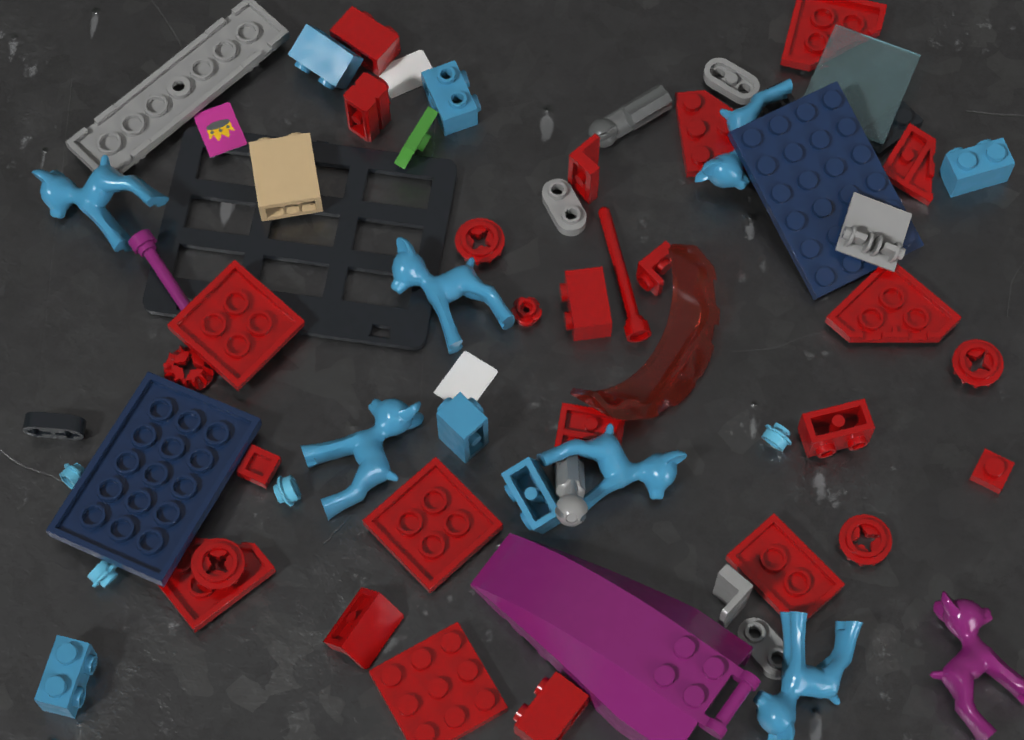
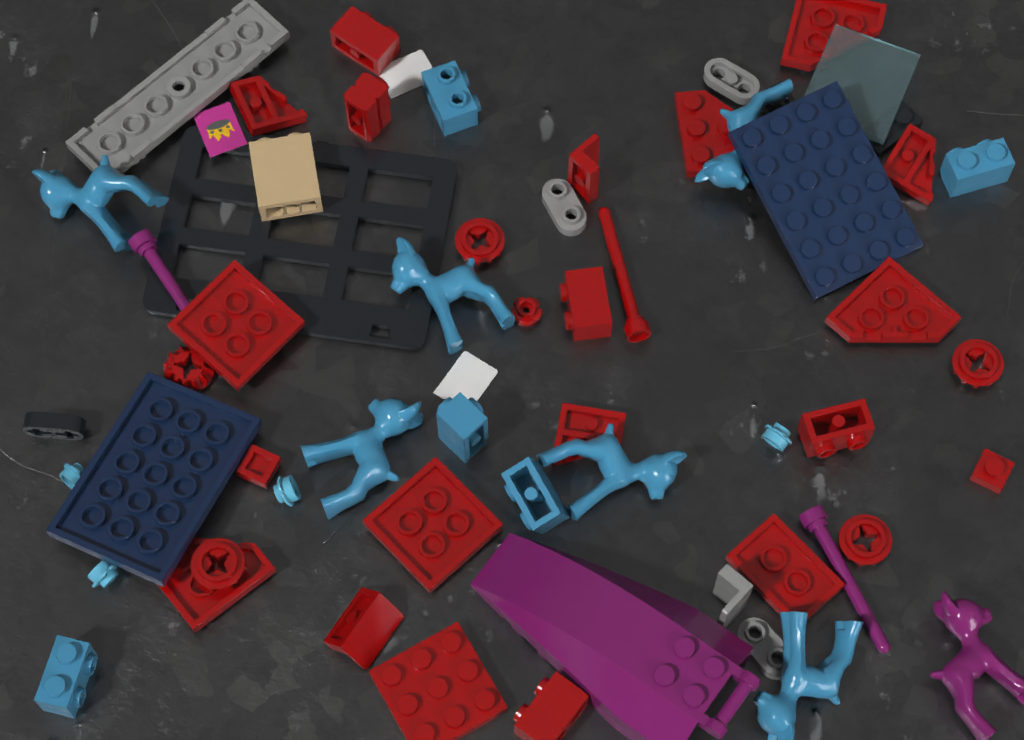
(264, 107): none -> red wing
(326, 57): dark azure brick -> none
(417, 139): bright green plate -> none
(570, 489): light grey piece -> none
(631, 115): dark grey piece -> none
(653, 267): red bracket -> none
(680, 352): clear red windscreen -> none
(816, 522): none -> magenta piece
(874, 232): light grey hinge -> none

